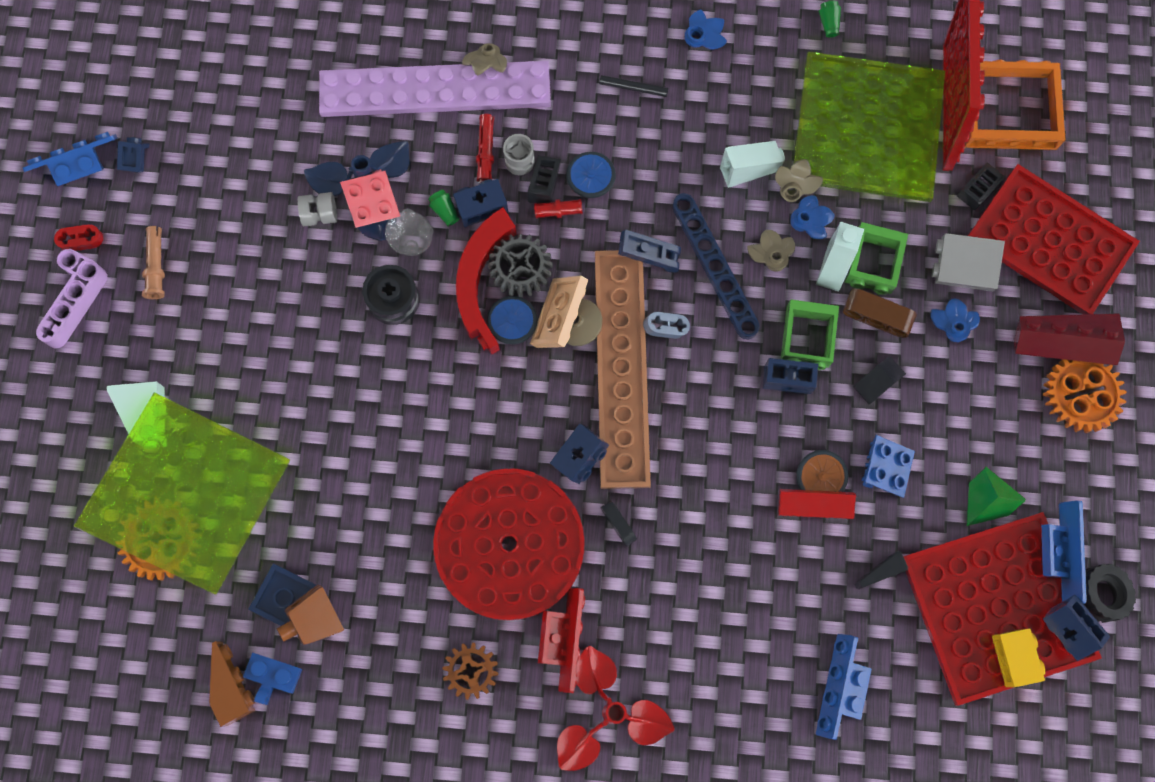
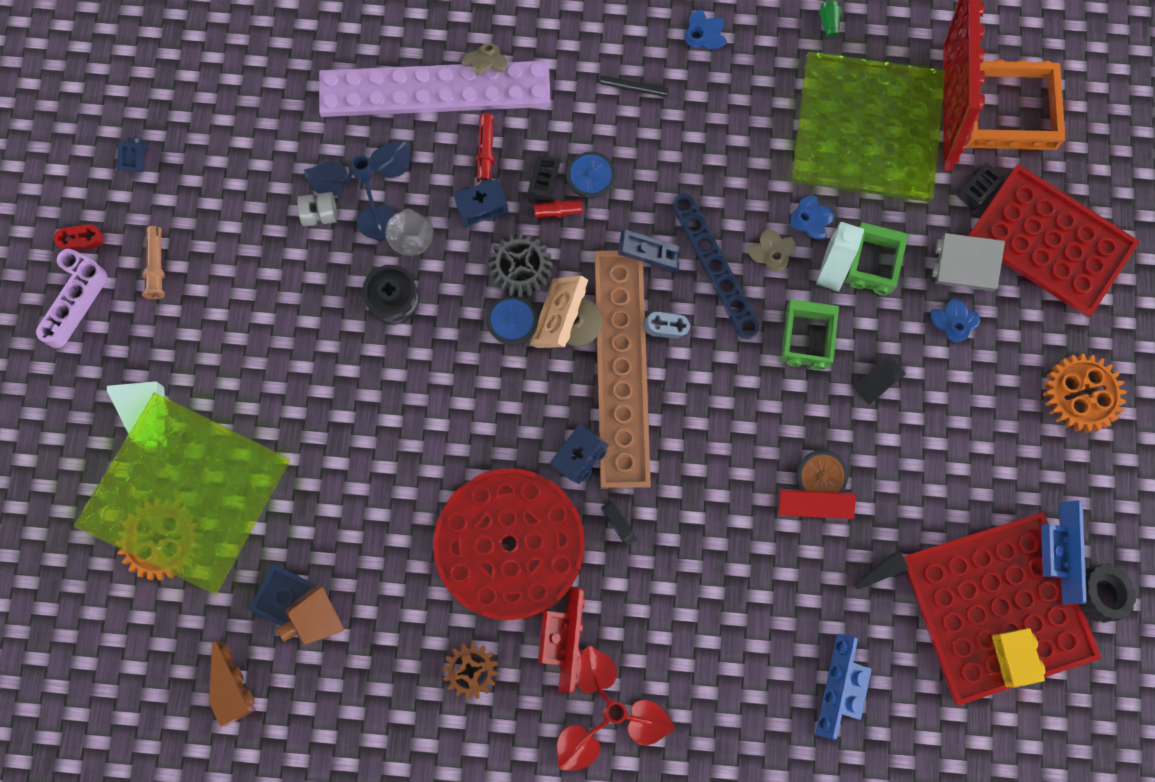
(73, 163): blue bracket -> none
(271, 675): blue plate -> none
(370, 198): coral hinge -> none
(443, 206): green cone -> none
(469, 271): red arch -> none
(519, 154): light grey wheel -> none
(750, 162): light aqua slope -> none
(790, 376): dark blue brick -> none
(799, 178): dark tan plate -> none
(879, 313): reddish brown beam -> none
(888, 466): hinge -> none
(990, 498): green slope -> none
(1071, 337): dark red wedge -> none
(1076, 628): dark blue brick -> none

